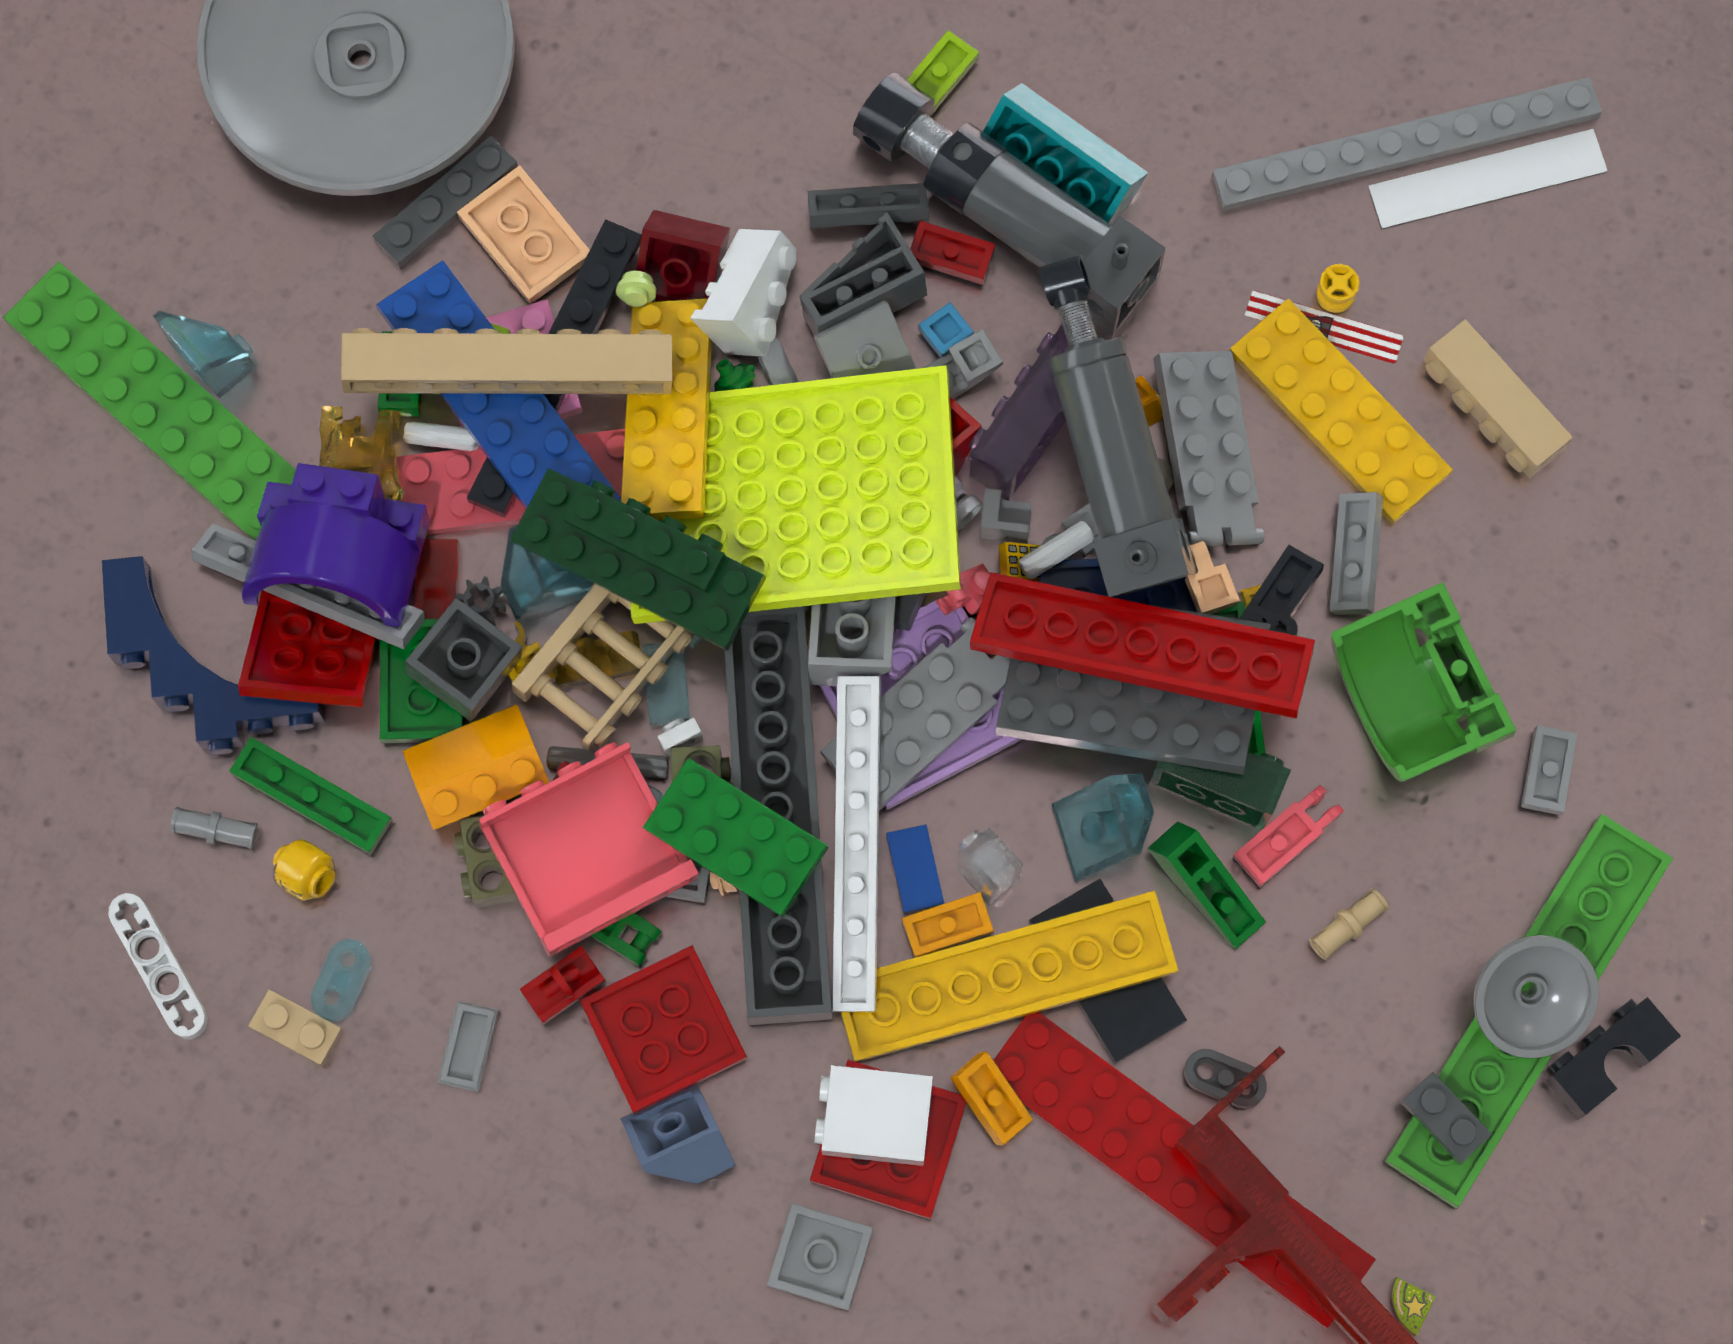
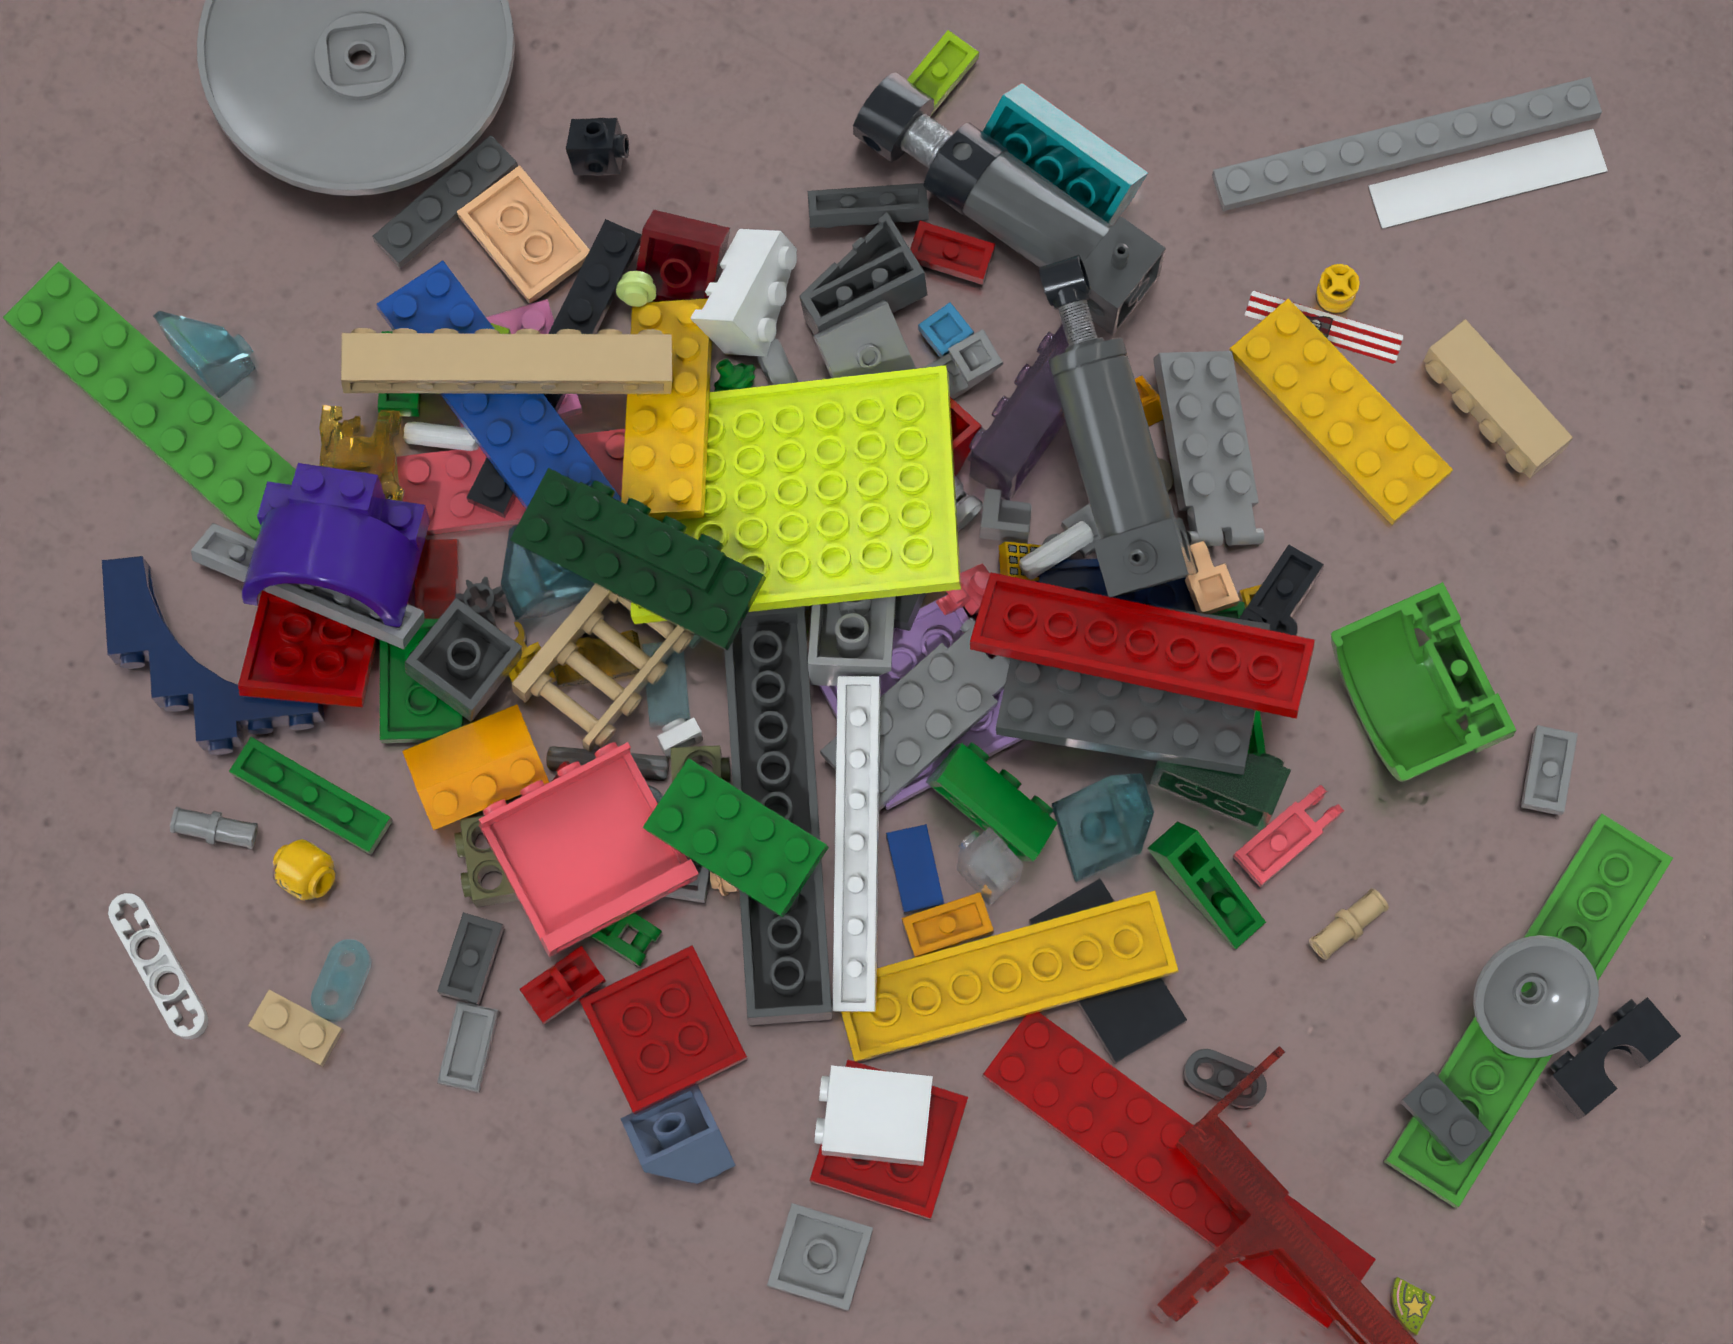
(470, 958): none -> dark grey plate
(596, 146): none -> black brick
(991, 1098): light orange plate -> none
(993, 800): none -> green slope
(1356, 553): light grey plate -> none

